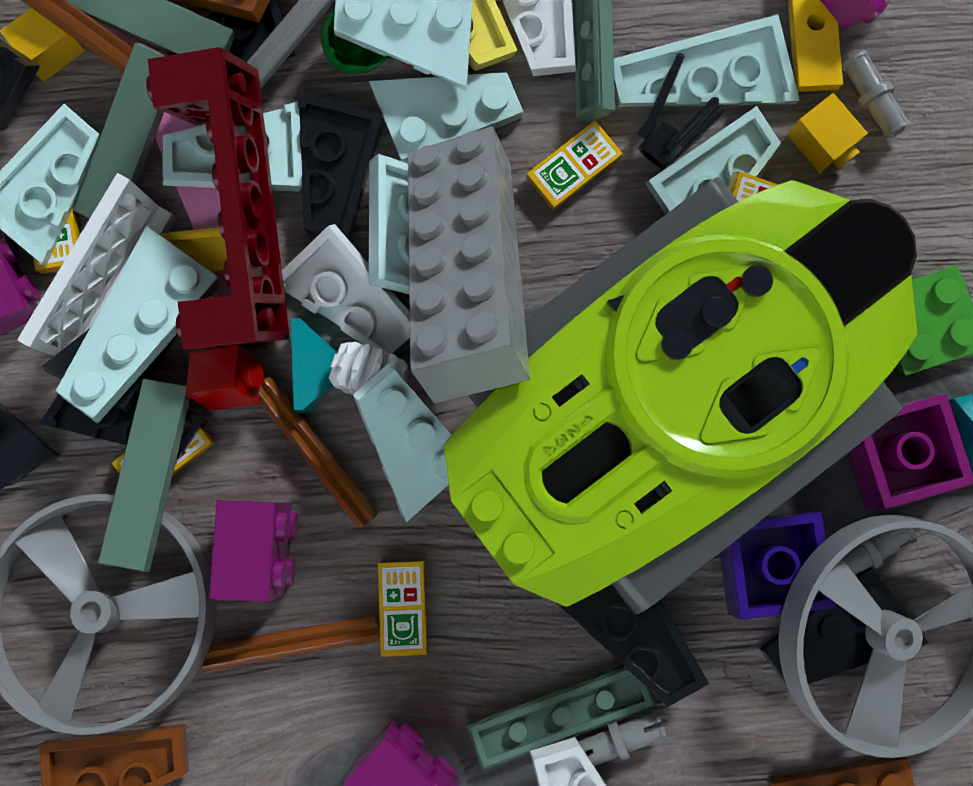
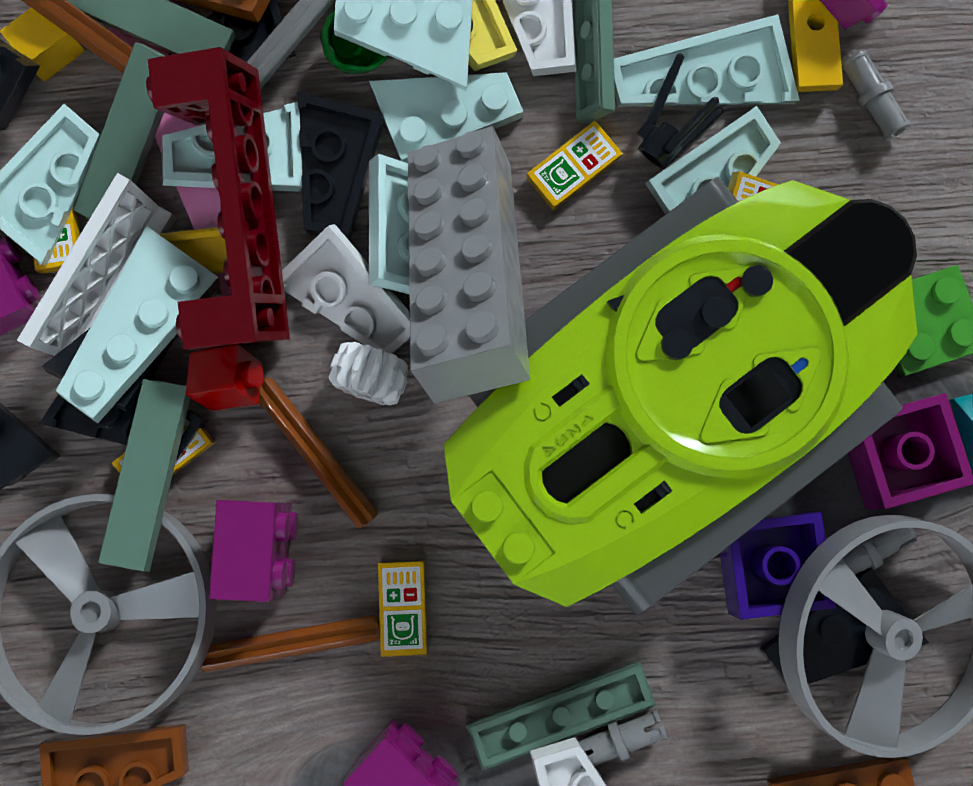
(309, 367): teal slope -> none
(405, 438): light aqua wing -> none
(642, 642): black wing -> none
(828, 134): yellow brick -> none

